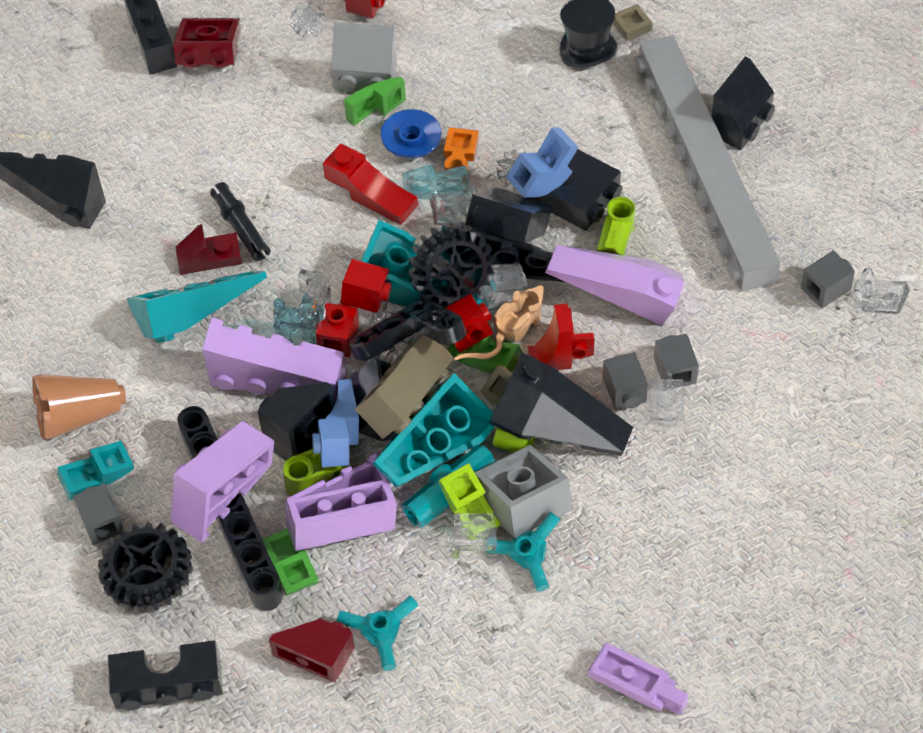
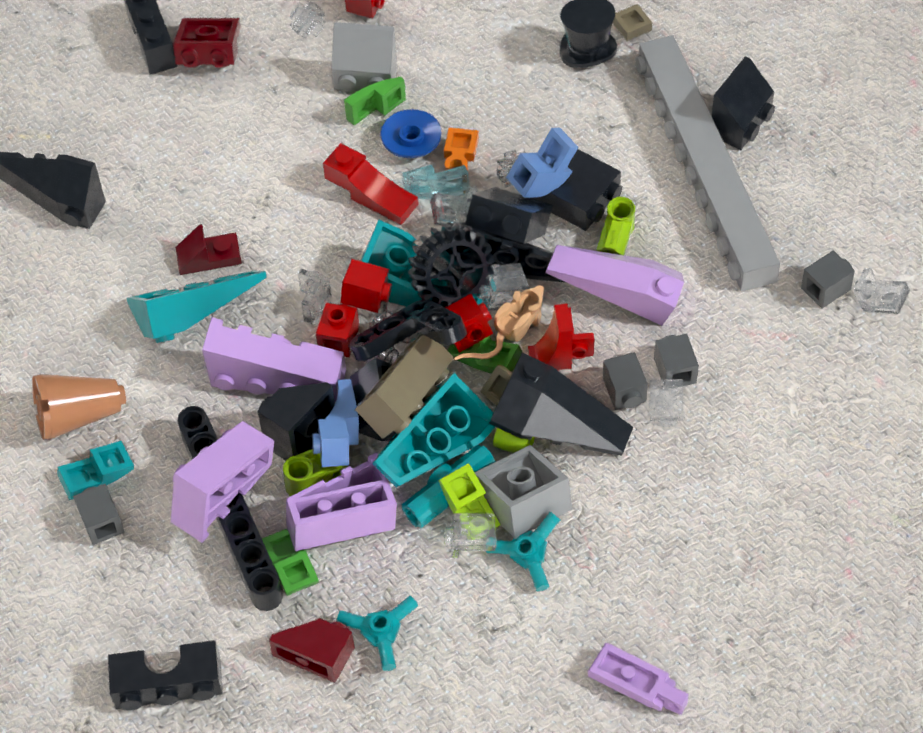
(144, 578): black gear -> none
(234, 212): black pin -> none
(298, 321): clear light blue animal -> none

